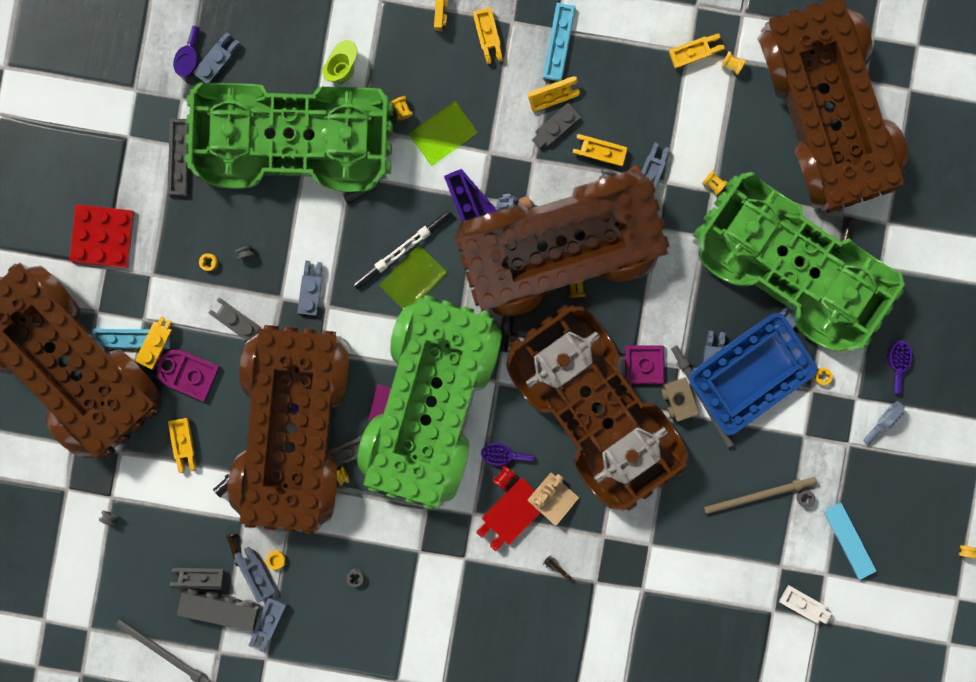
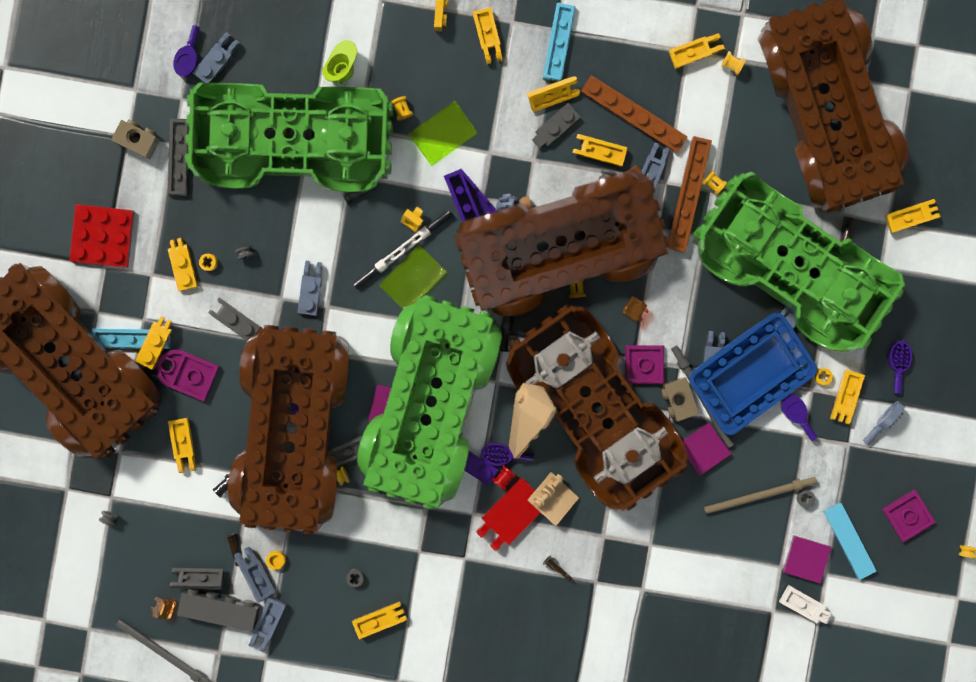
(124, 137): none -> dark tan brick
(163, 608): none -> clear orange tile
(182, 265): none -> yellow hinge
(378, 620): none -> yellow hinge
(413, 219): none -> yellow tile
(479, 468): none -> dark purple plate
(530, 414): none -> tan wedge
(633, 114): none -> dark orange plate
(635, 308): none -> clear orange tile
(689, 194): none -> dark orange plate
(705, 449): none -> magenta tile
(796, 412): none -> dark purple piece
(806, 559): none -> magenta tile
(847, 396): none -> yellow hinge
(908, 516): none -> magenta tile
(911, 216): none -> yellow hinge

